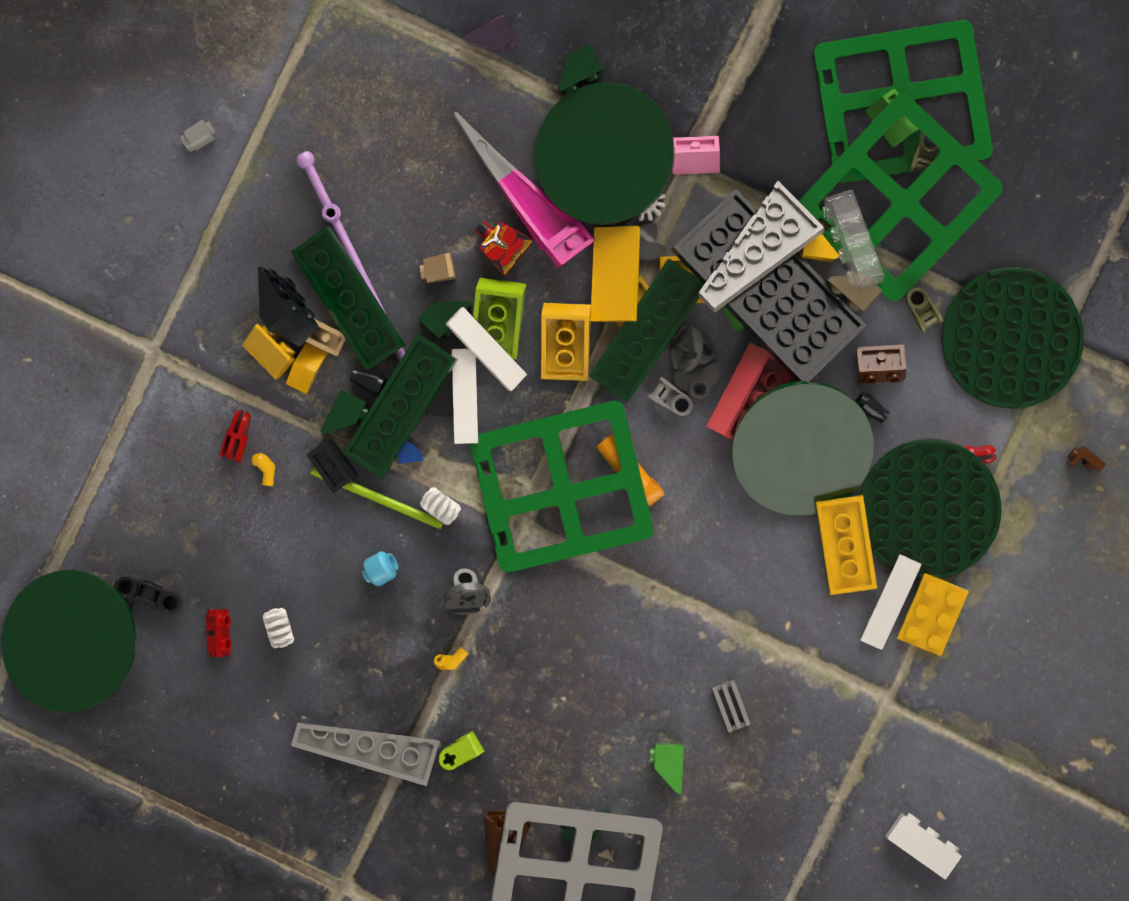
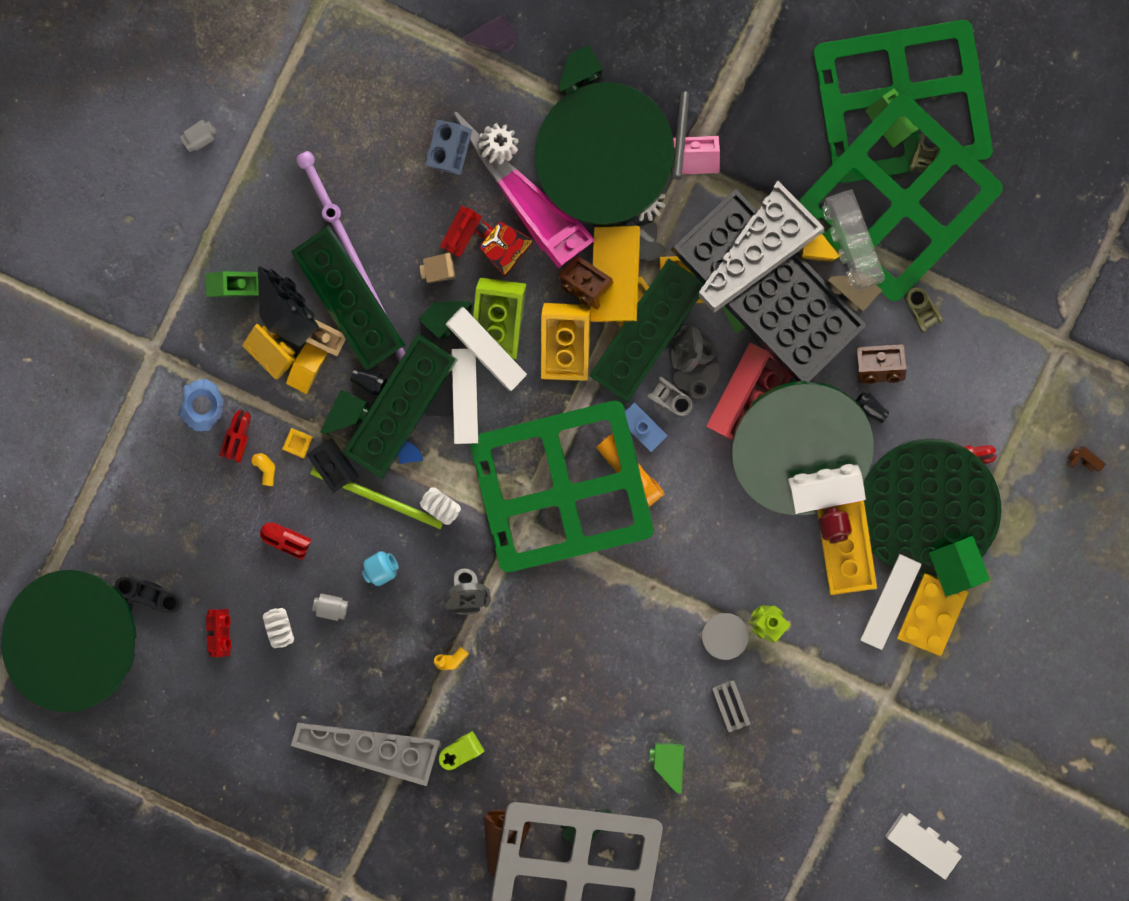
(205, 421): none -> medium blue piece
(231, 284): none -> bright green slope
(285, 539): none -> red arm
(297, 443): none -> yellow tile
(330, 607): none -> light grey brick
(452, 148): none -> sand blue brick
(461, 231): none -> red hinge
(493, 149): none -> white gear
(584, 281): none -> reddish brown bracket
(644, 427): none -> medium blue plate
(681, 135): none -> dark grey bar
(725, 636): none -> light grey tile
(768, 623): none -> lime brick
(826, 488): none -> white brick
(835, 525): none -> dark red head
(959, 566): none -> green slope
(1012, 337): dark green tile -> none

